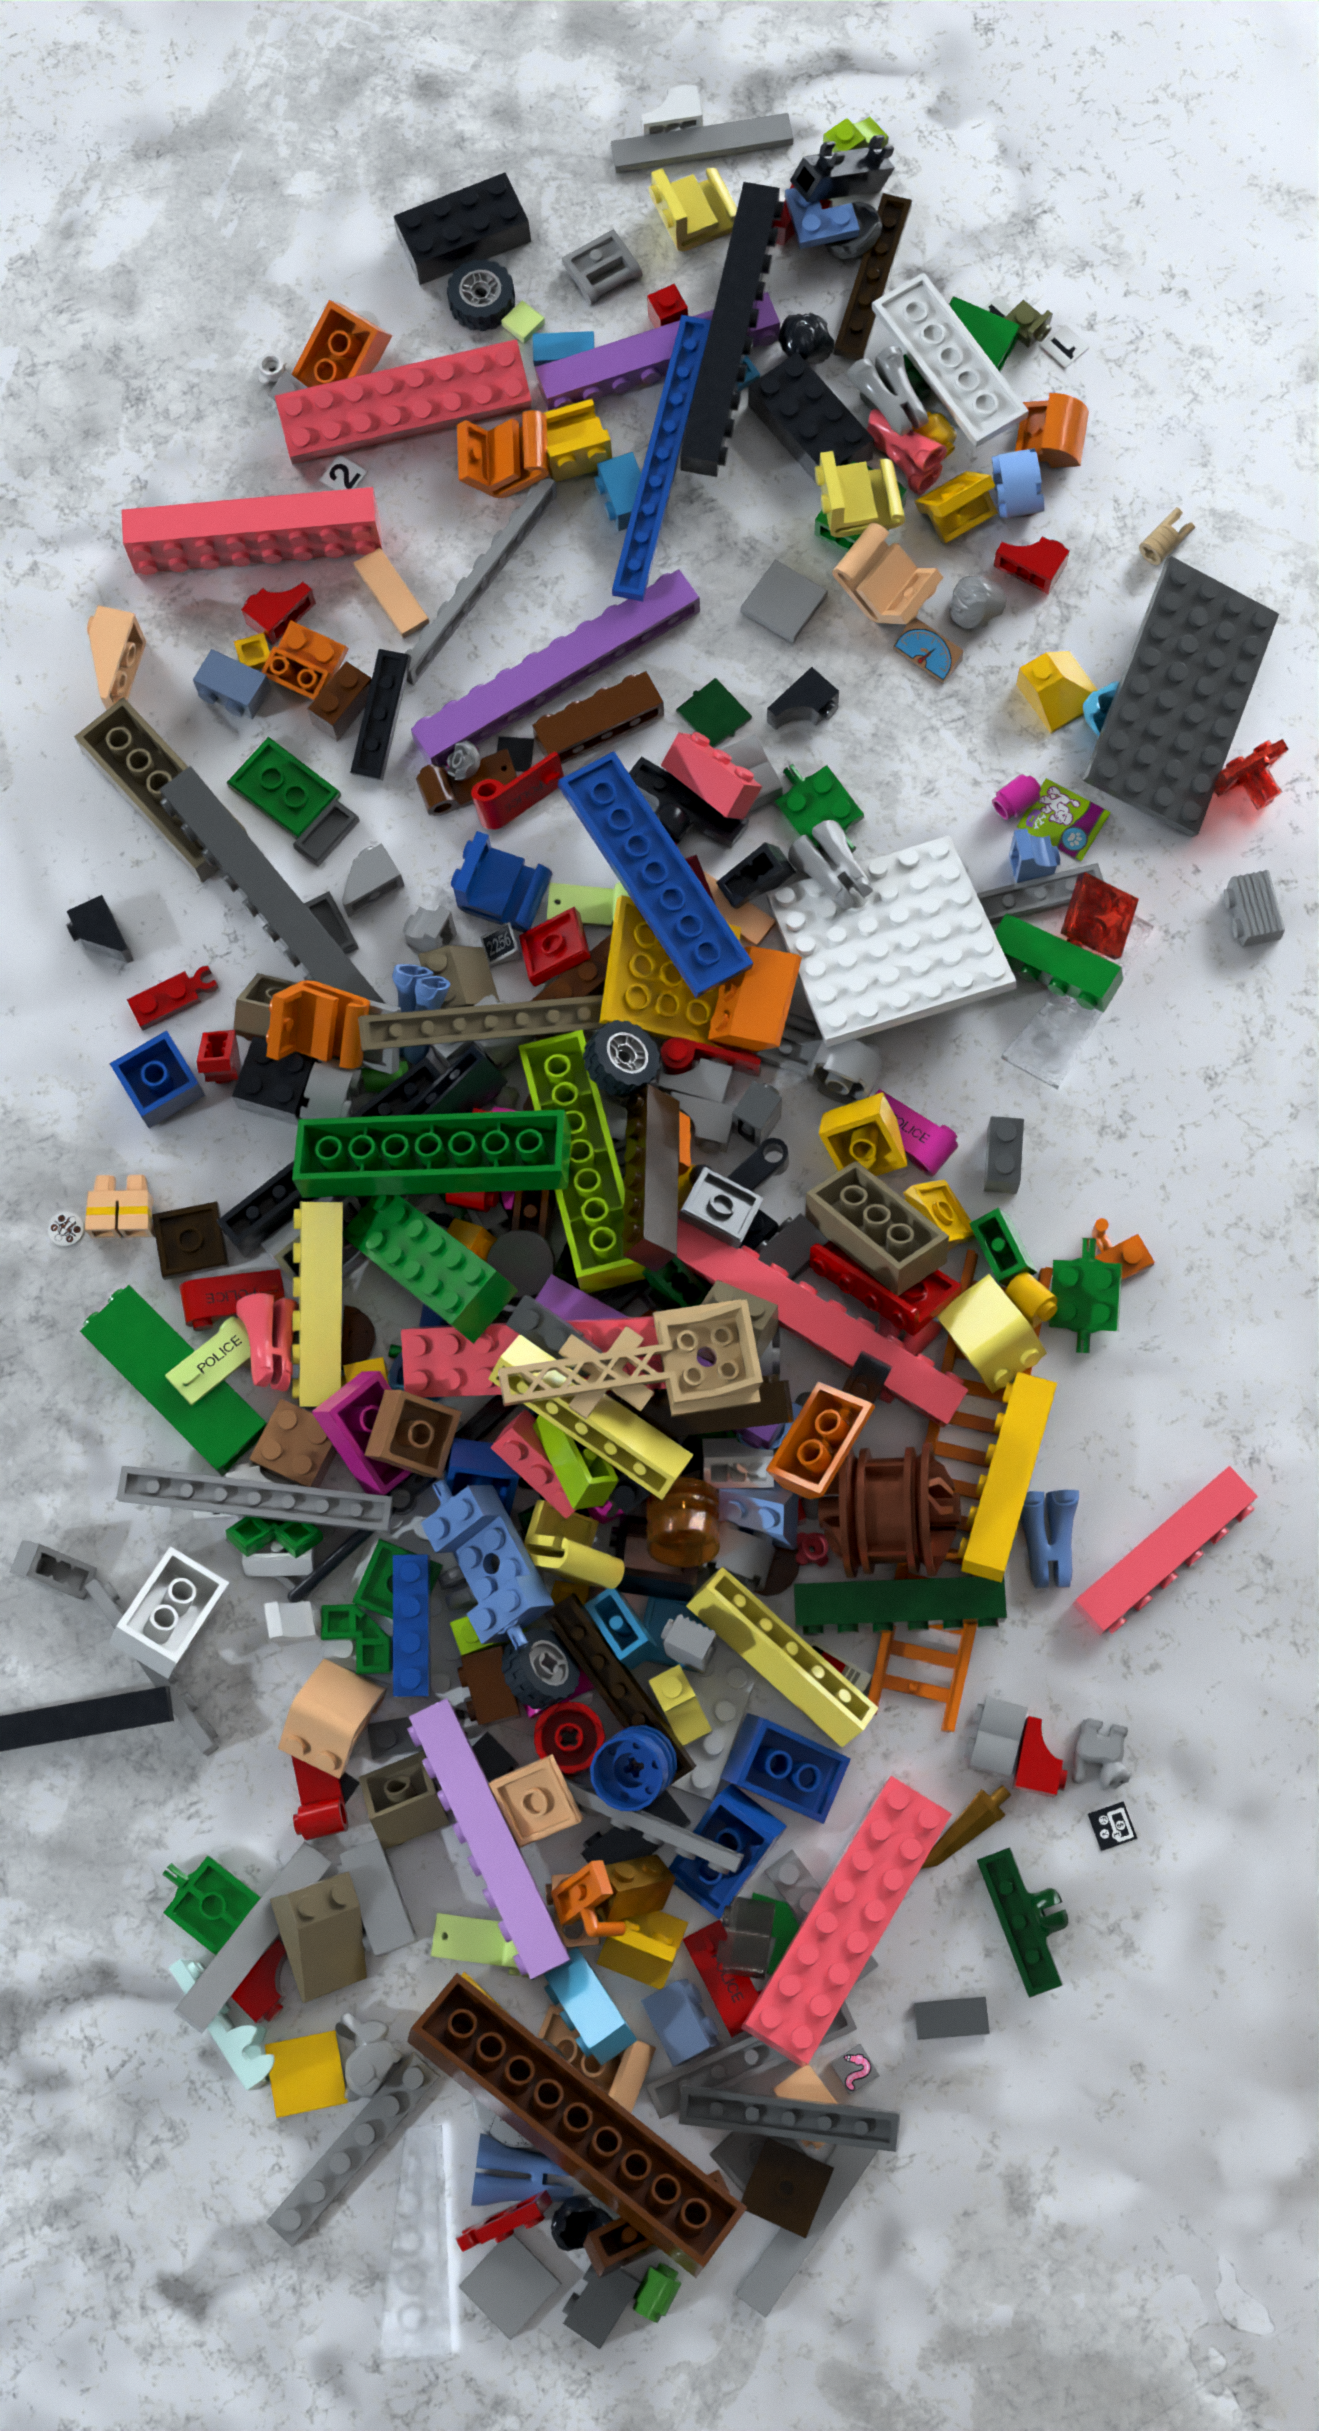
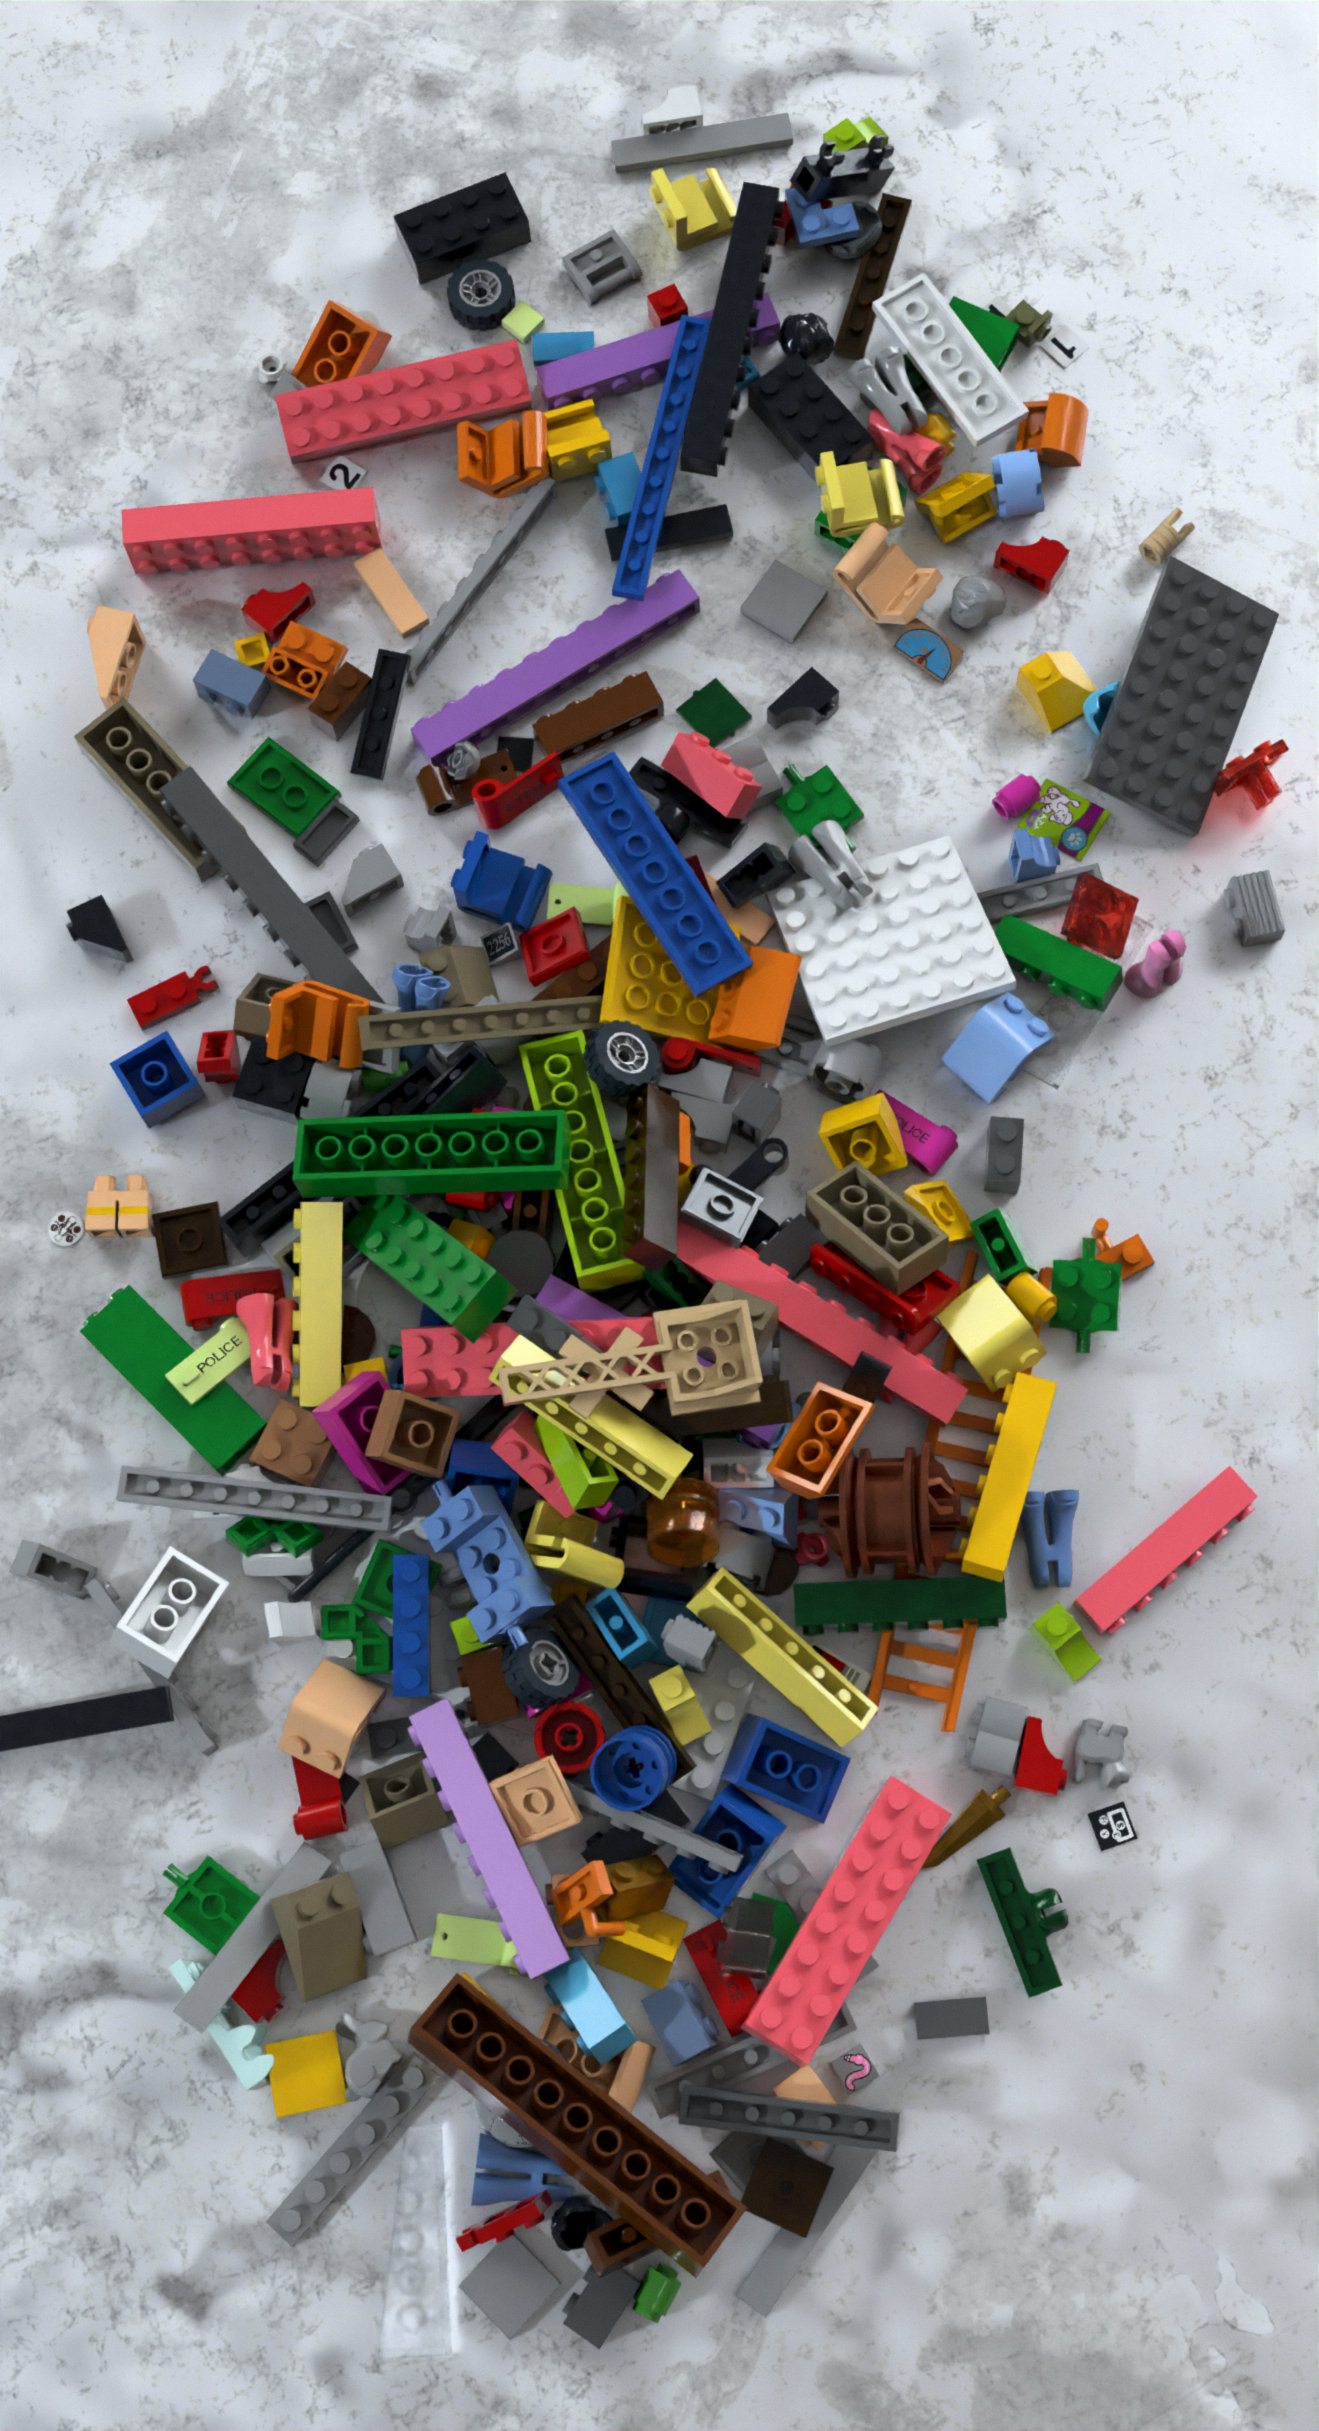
(680, 530): none -> black tile
(997, 1046): none -> light blue piece
(1065, 1642): none -> lime arch
(1160, 964): none -> bright pink piece

